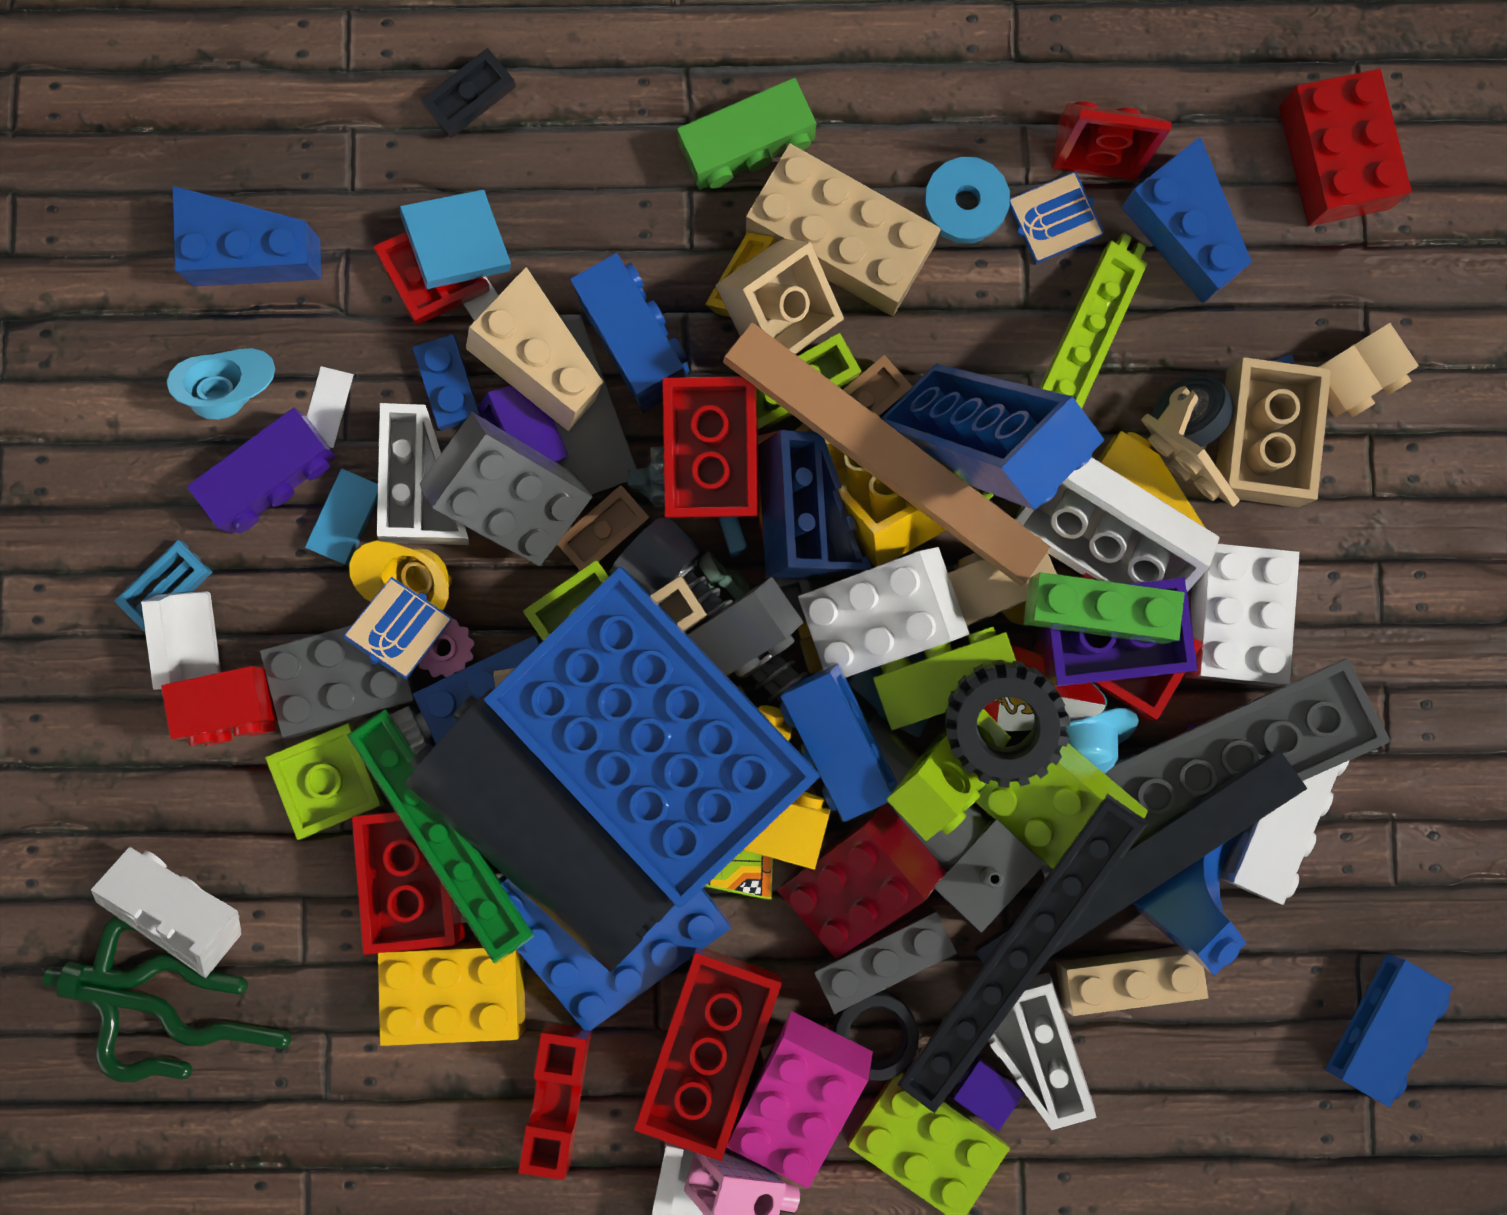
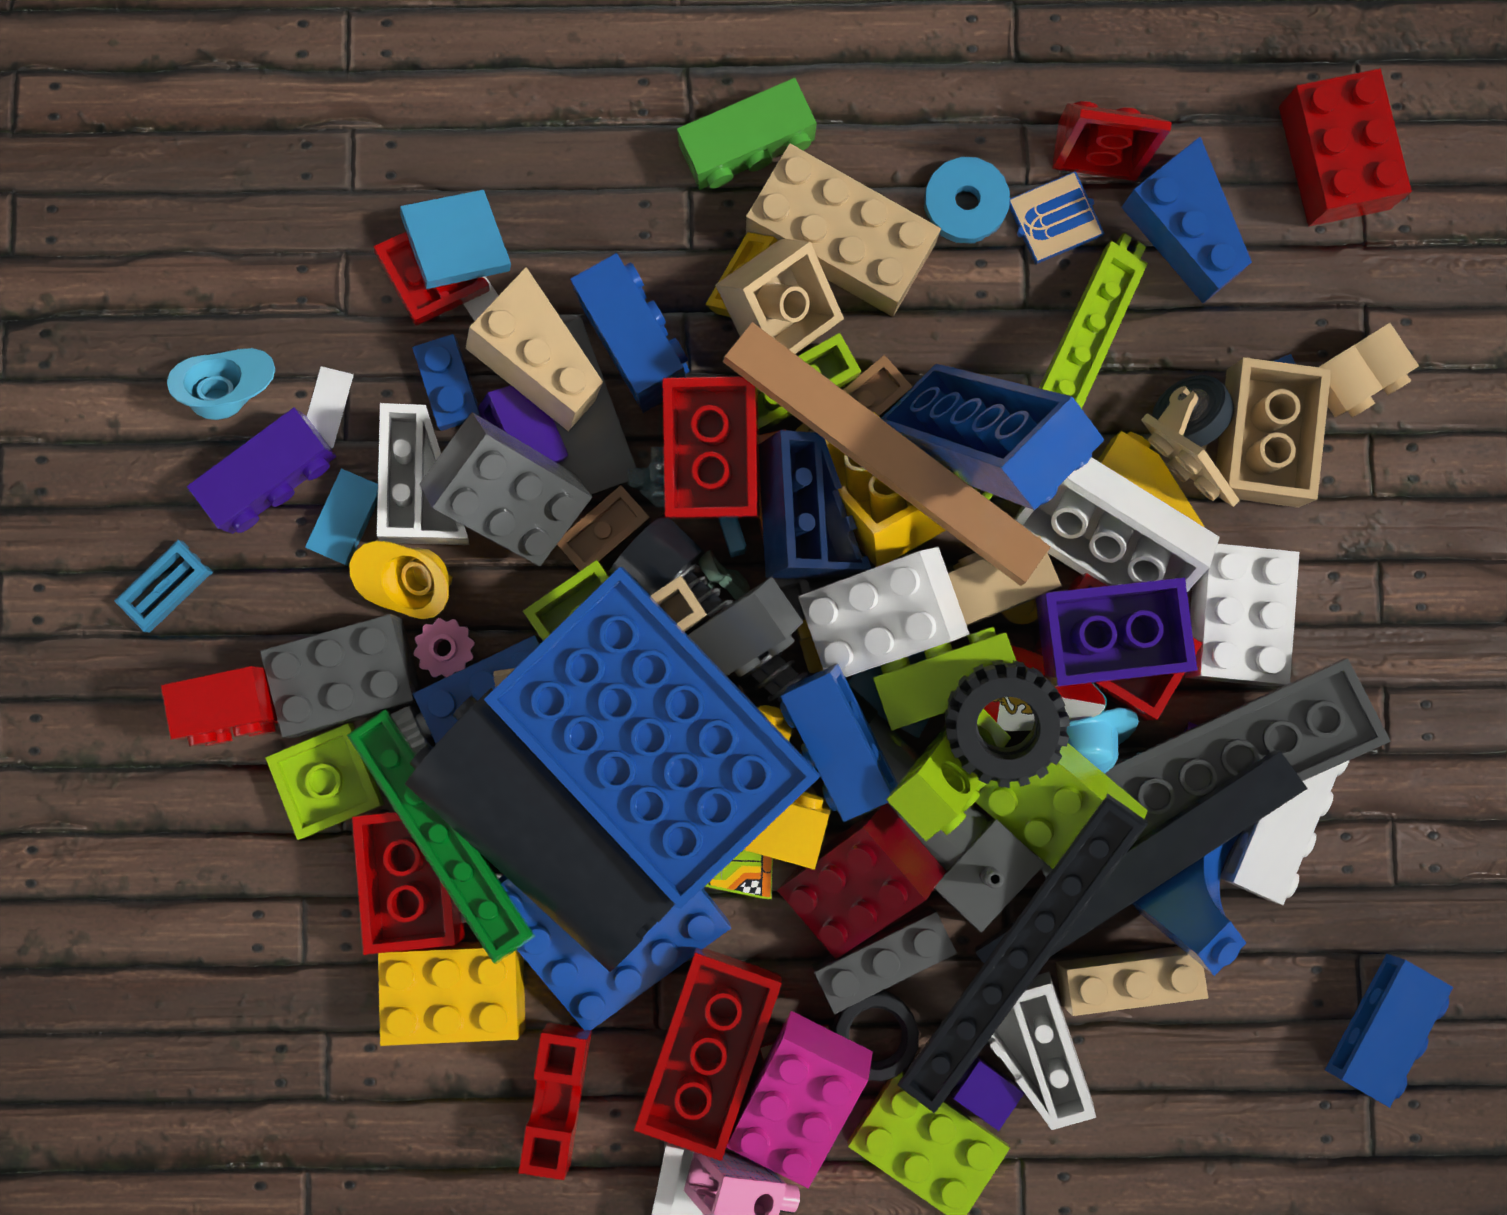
(104, 990): dark green plant -> none
(169, 910): white wedge -> none
(180, 637): white panel -> none
(240, 243): blue wedge -> none
(398, 628): piece -> none
(468, 93): black plate -> none
(1104, 608): bright green brick -> none

